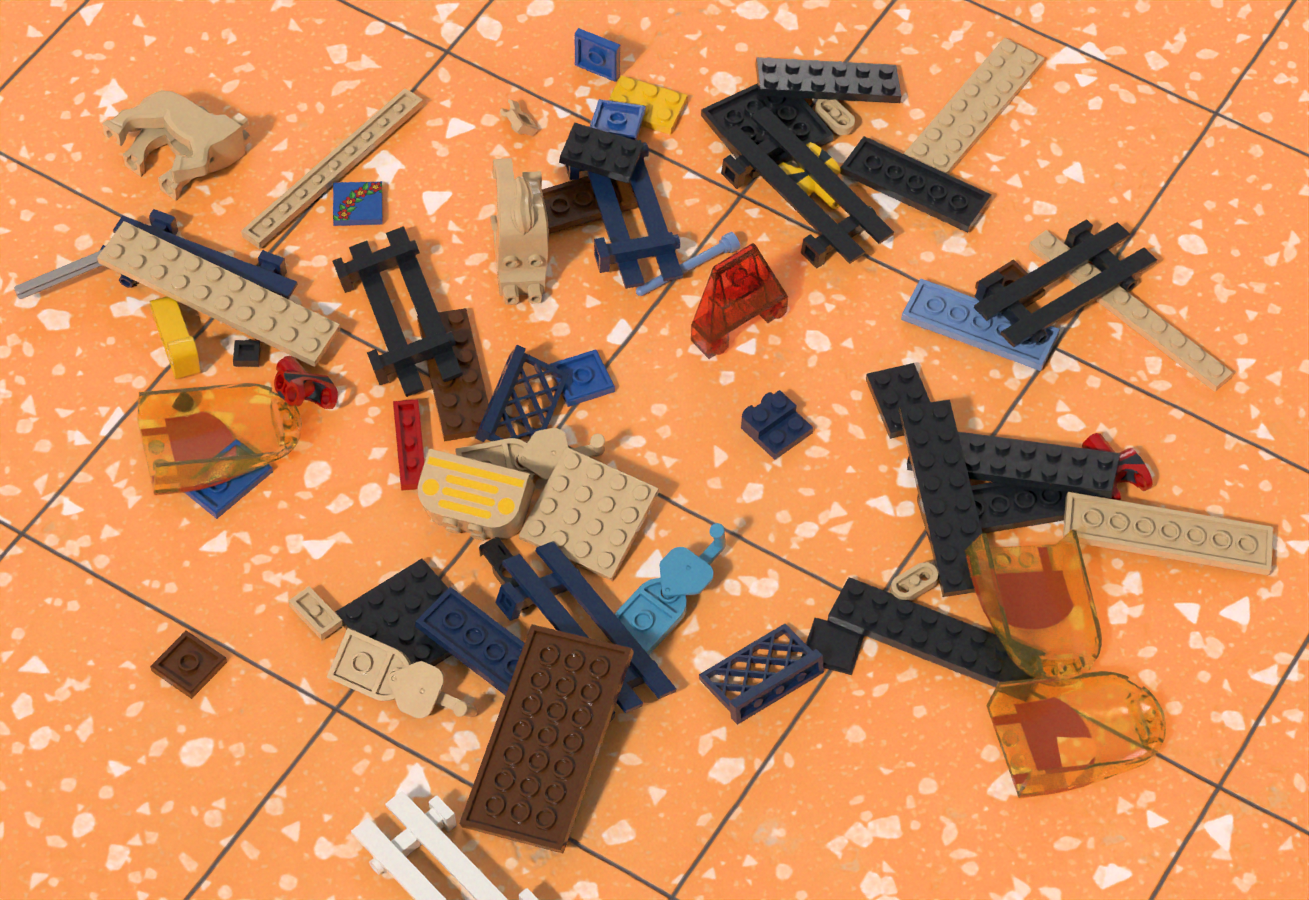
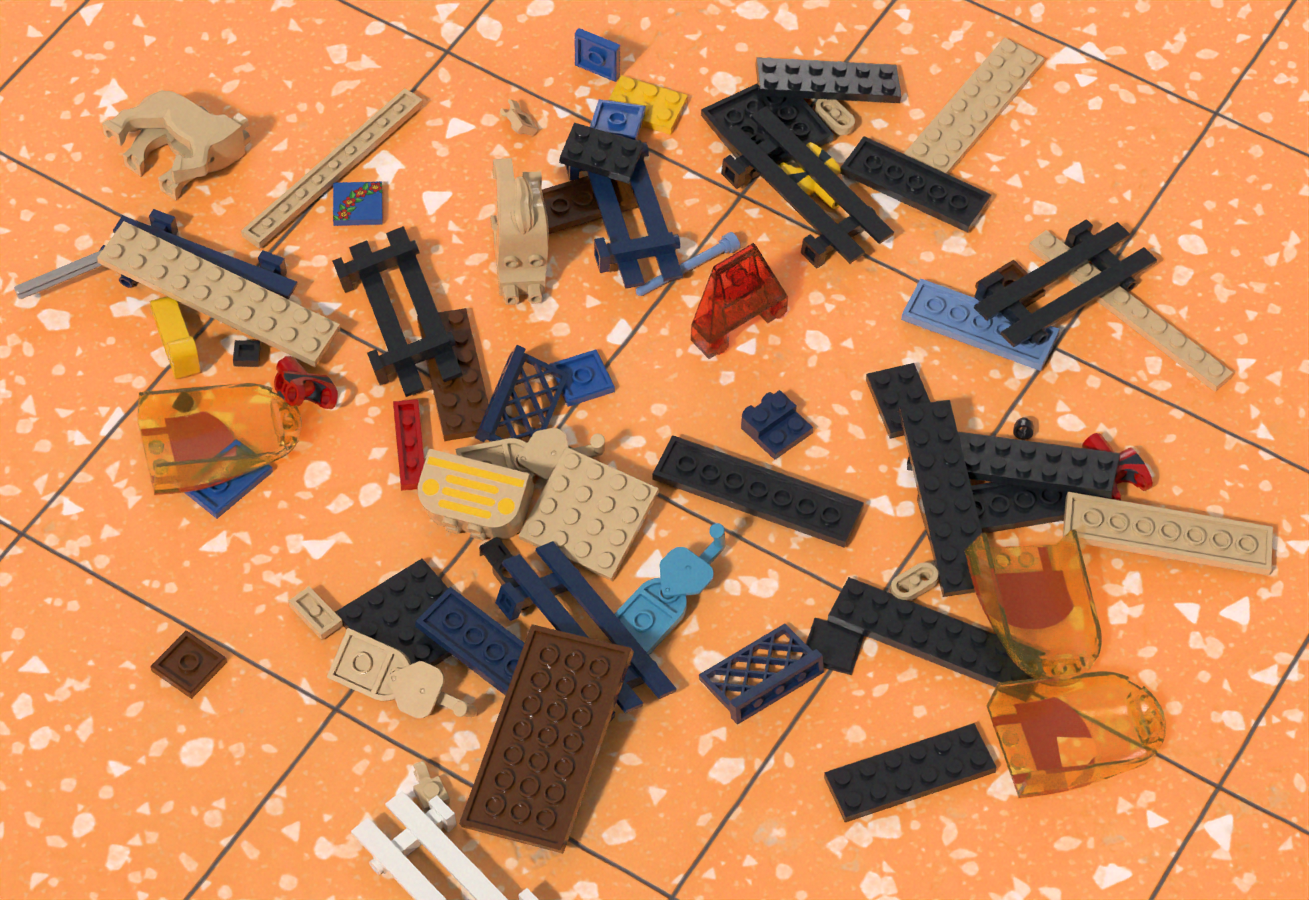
(428, 787): none -> tan plate
(758, 491): none -> black plate
(909, 772): none -> black plate
(1026, 431): none -> black hinge

